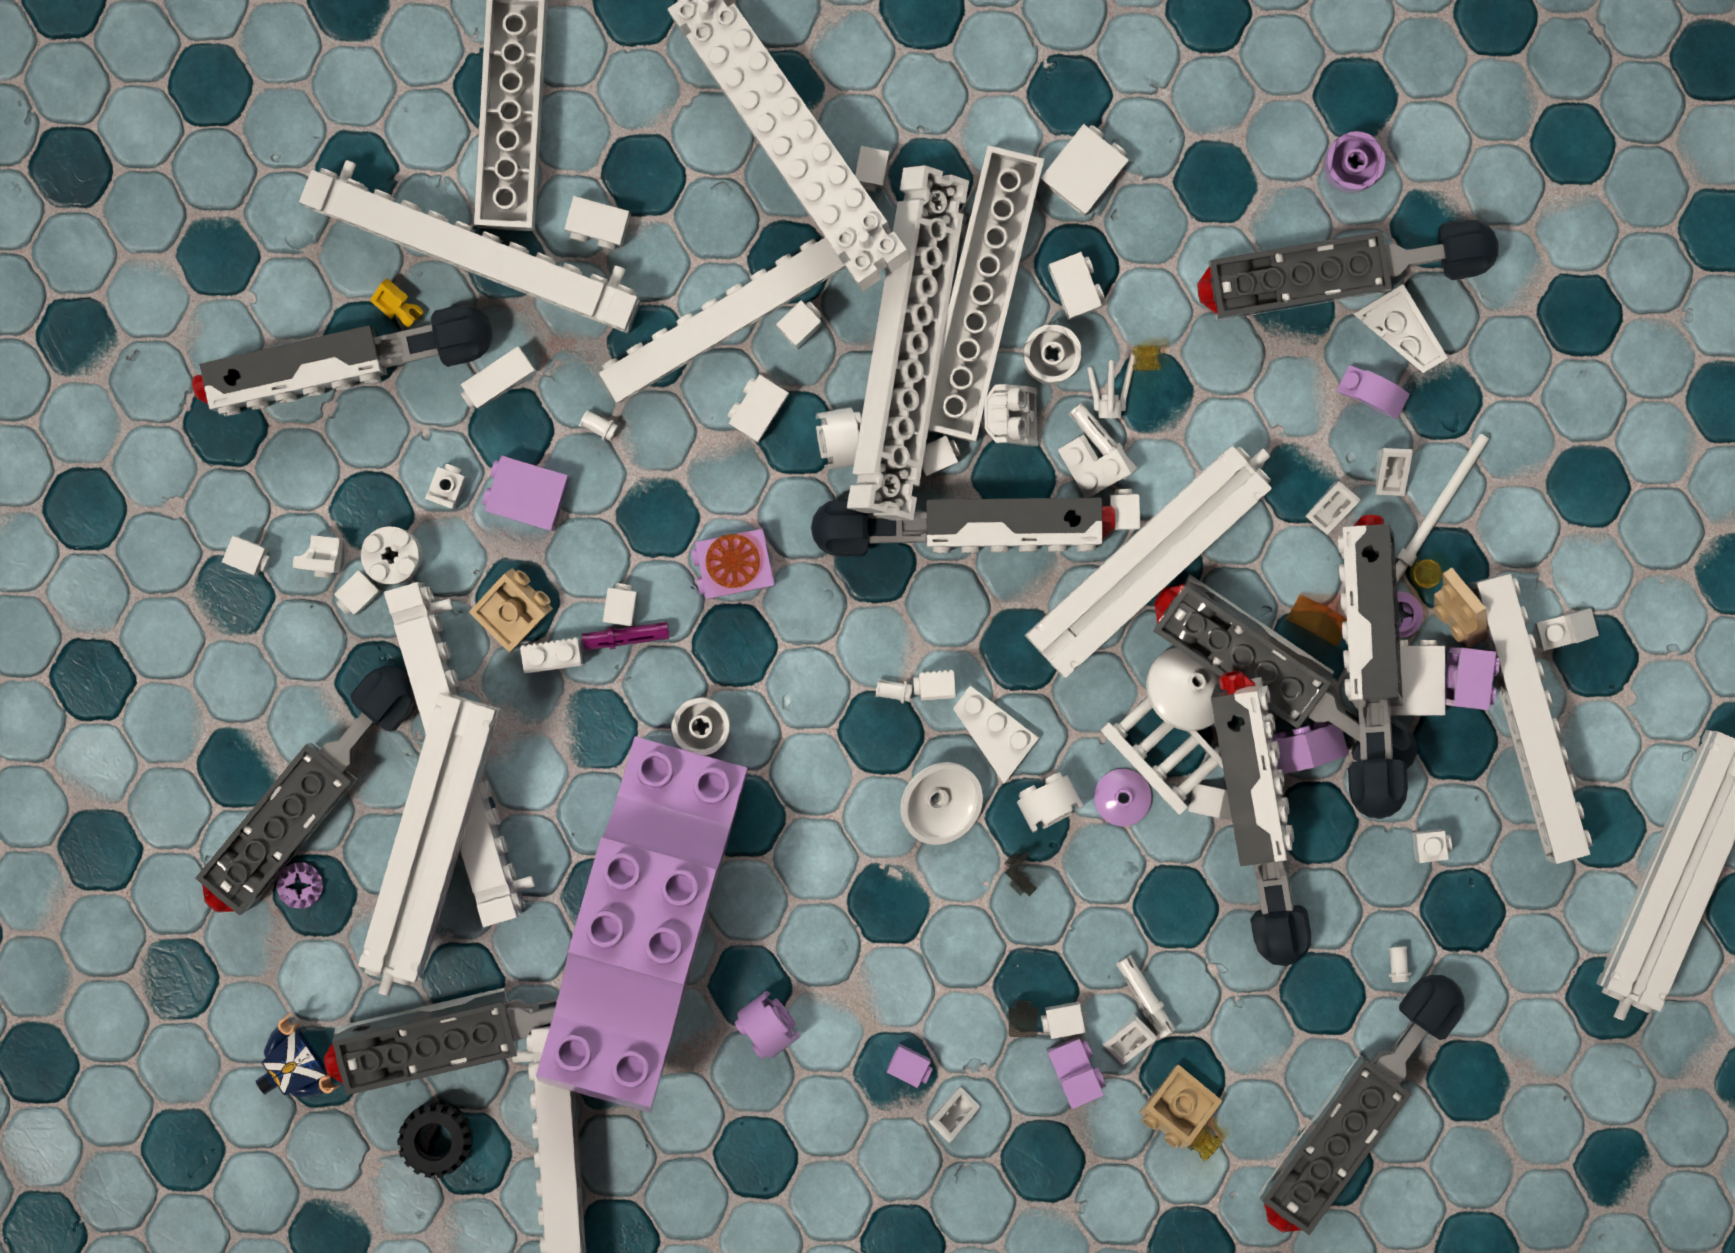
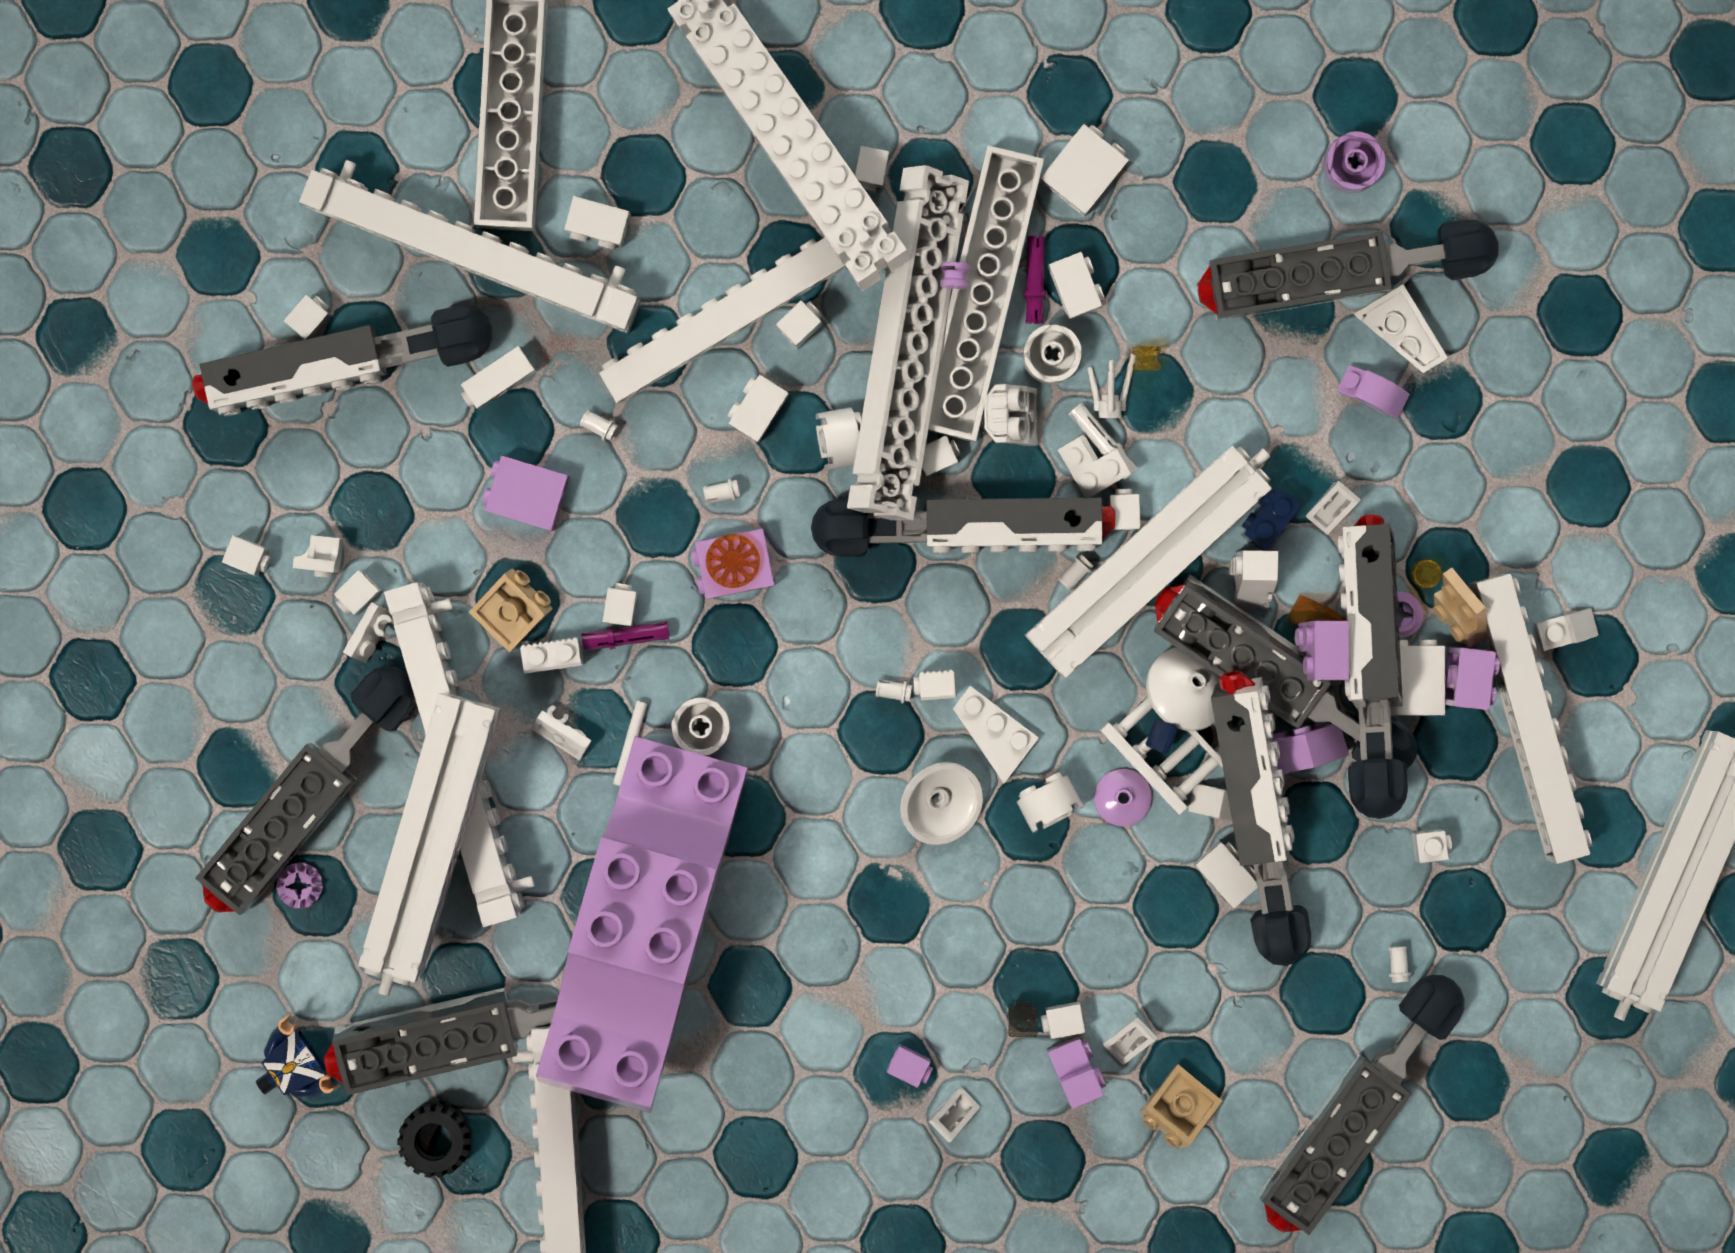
(308, 316): none -> white brick
(367, 633): none -> white plate
(376, 548): white brick -> none
(393, 303): yellow plate -> none
(446, 497): white brick -> none
(554, 730): none -> white plate
(634, 729): none -> white bar
(722, 491): none -> white pin
(767, 1025): lavender brick -> none
(955, 275): none -> lavender wheel
(1019, 881): clear smoke bracket -> none
(1035, 280): none -> magenta pin
(1076, 572): none -> white pin
(1152, 1007): white pin -> none
(1161, 736): none -> dark blue slope
(1205, 1143): clear yellow wheel -> none
(1226, 874): none -> white brick
(1254, 578): none -> white wedge
(1270, 520): none -> dark blue brick
(1326, 649): none -> lavender brick
(1392, 471): white slope -> none
(1408, 555): white bar -> none

